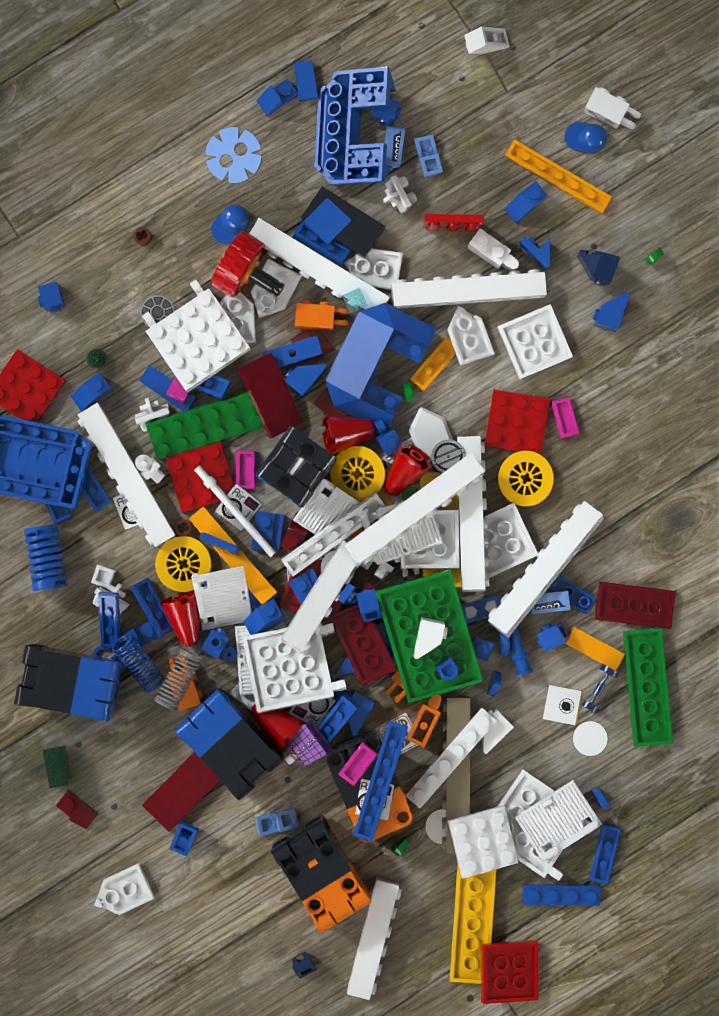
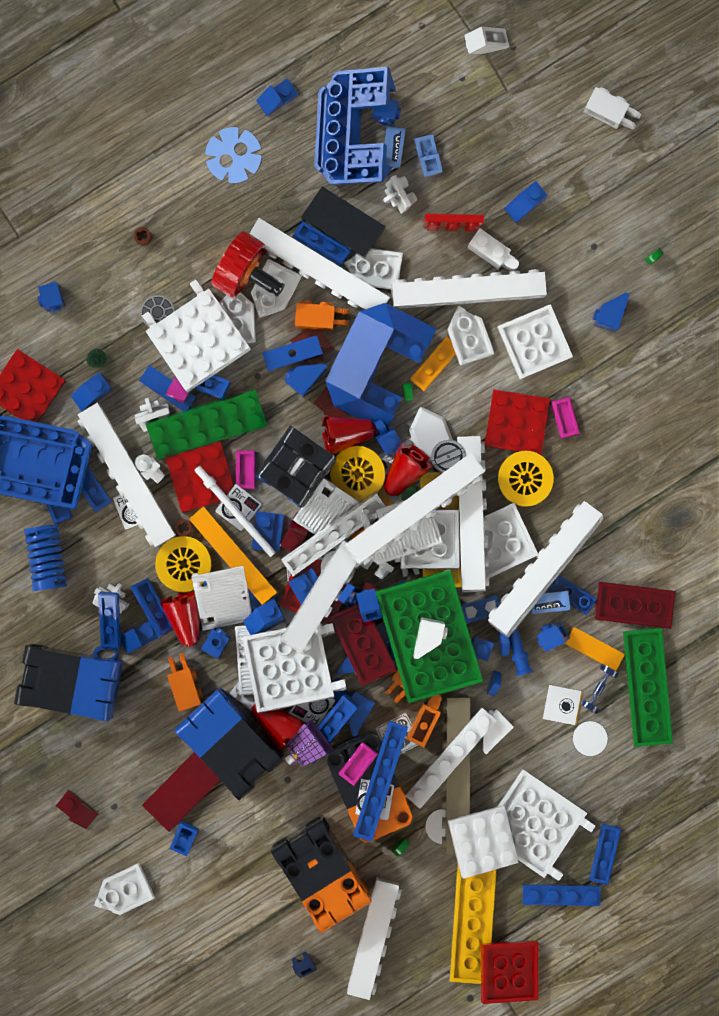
(57, 766): clear green brick -> none
(103, 576): white tile -> none
(127, 645): blue piece -> none
(171, 705): light grey piece -> none
(219, 543): blue tile -> none
(230, 224): blue cap -> none
(233, 651): blue piece -> none
(270, 395): dark red tile -> none
(276, 822): medium blue slope -> none
(305, 81): blue tile -> none
(327, 221): blue sticker -> none
(354, 300): clear light blue tile -> none
(448, 669): blue tile -> none
(540, 256): blue slope -> none
(558, 176): light orange tile -> none
(558, 820): white window -> none
(585, 137): blue cap -> none
(599, 266): dark blue slope -> none
(600, 798): blue tile -> none

